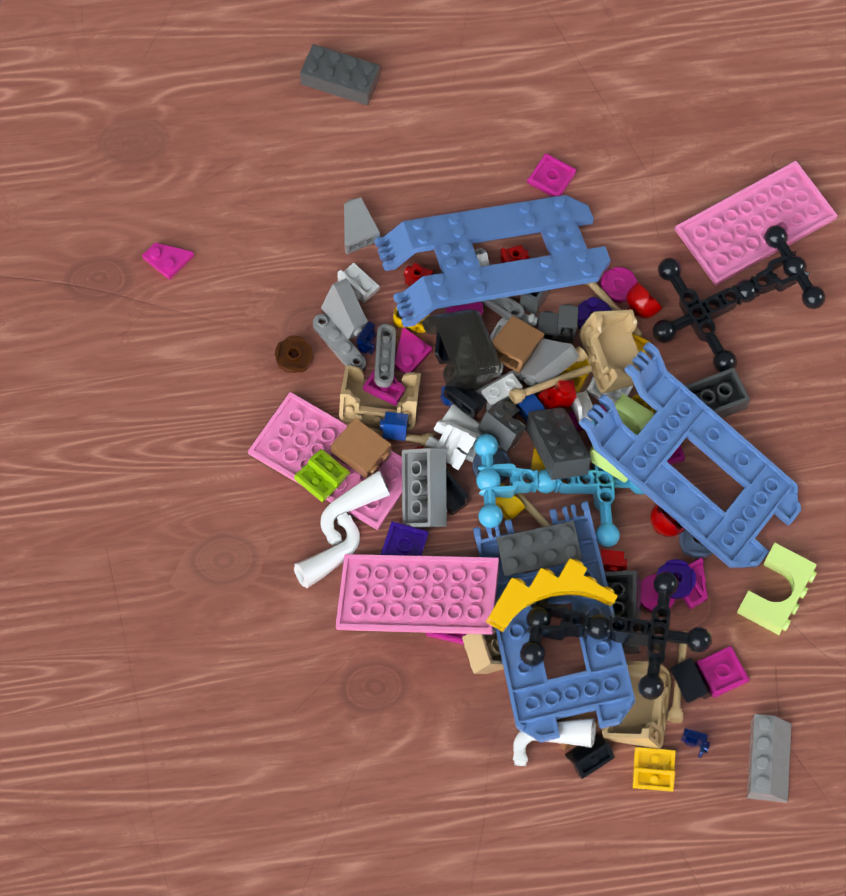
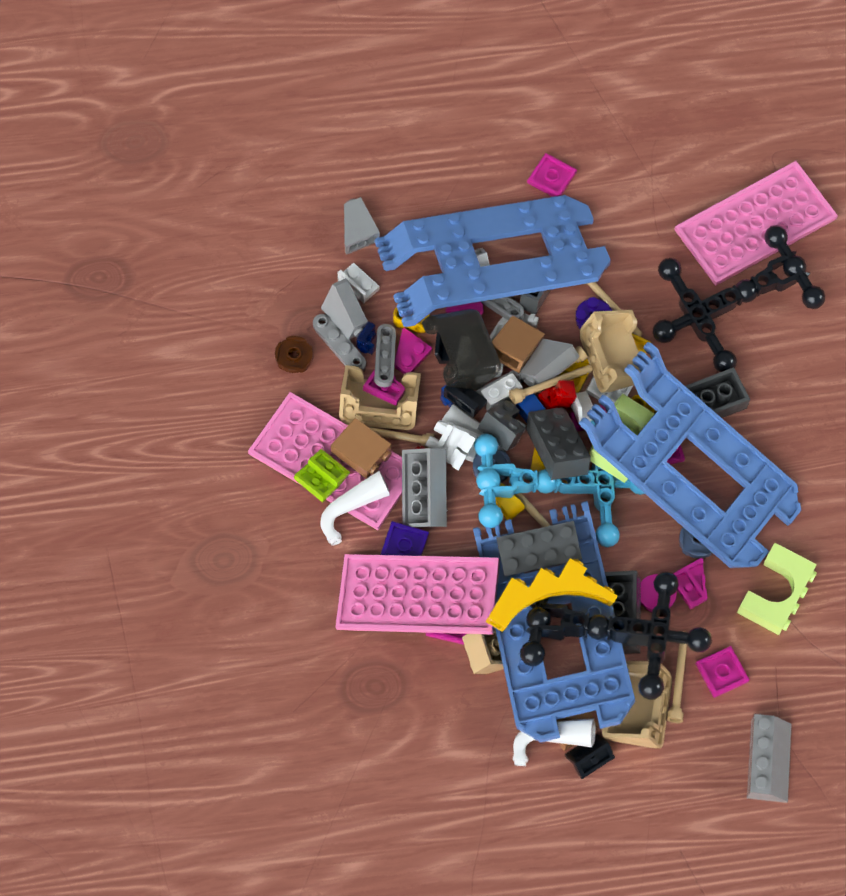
(167, 259): dark pink wing -> none
(318, 566): white animal -> none
(340, 74): dark grey brick -> none
(394, 426): blue brick -> none
(410, 271): red brick -> none
(455, 495): black panel -> none
(510, 254): red brick -> none
(559, 325): dark grey brick -> none
(613, 560): red brick -> none
(617, 283): dark pink tile -> none
(642, 302): red cylinder -> none
(654, 769): yellow slope -> none
(664, 523): red cylinder -> none
(684, 573): dark purple plate -> none
(690, 681): black panel -> none
(694, 739): clear blue bracket -> none

